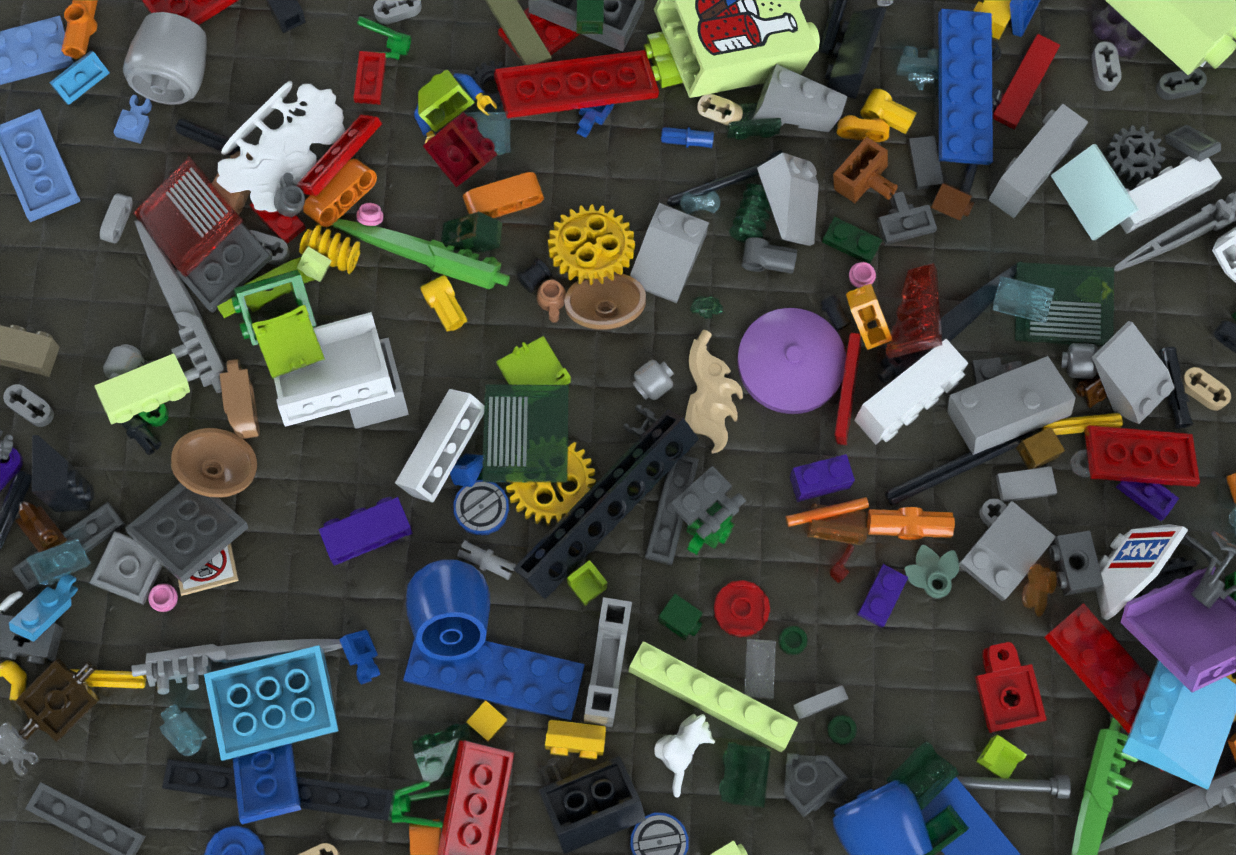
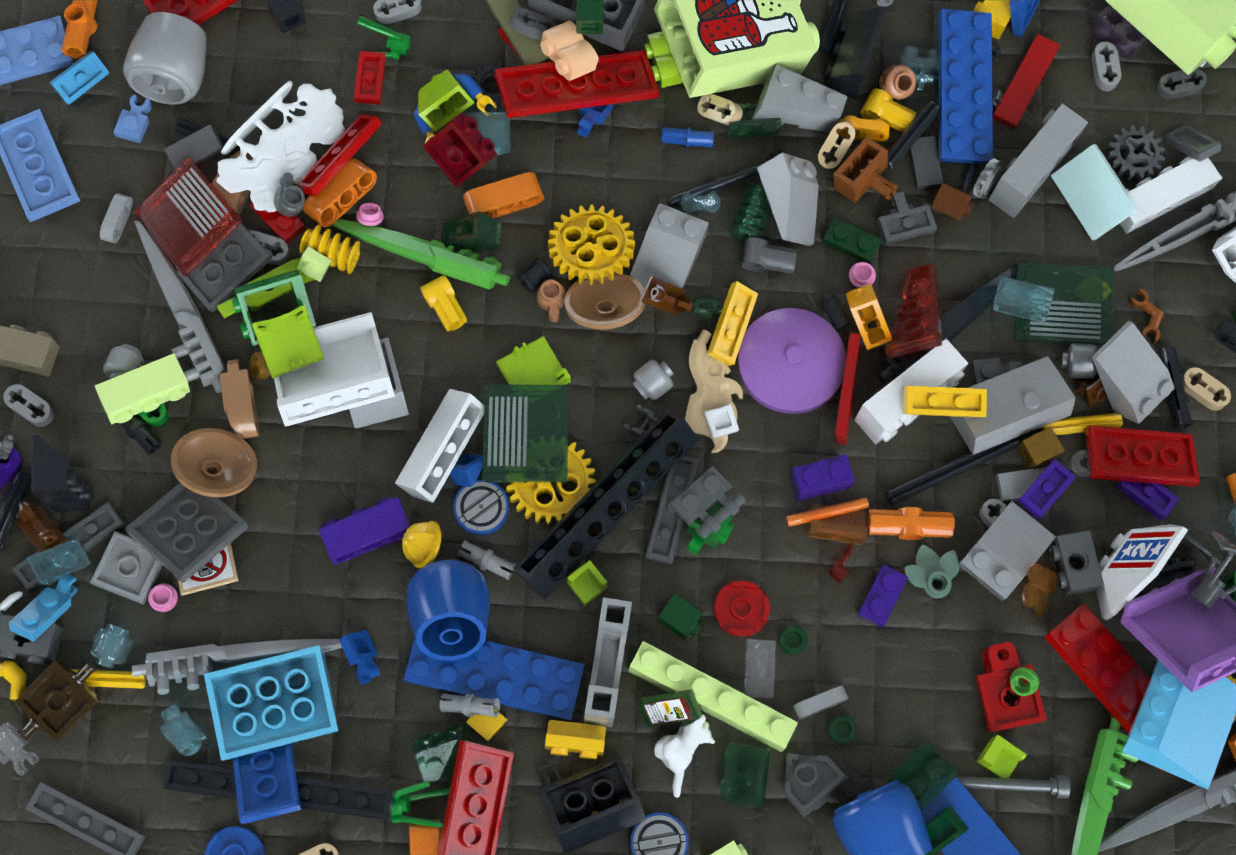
(112, 646): none -> clear light blue head
(196, 146): none -> dark grey tile
(258, 367): none -> pearl gold tile
(422, 543): none -> yellow piece
(470, 705): none -> light grey pin
(530, 23): none -> dark grey beam
(569, 51): none -> light nougat brick
(666, 297): none -> reddish brown hinge
(669, 708): none -> tile
(721, 421): none -> white tile
(732, 323): none -> yellow plate
(841, 147): none -> tan beam
(897, 81): none -> nougat head
(912, 133): none -> black axle
(944, 401): none -> yellow plate
(987, 178): none -> light grey gear
(1021, 687): none -> bright green plate
(1046, 489): none -> dark purple plate
(1155, 313): none -> dark orange arm

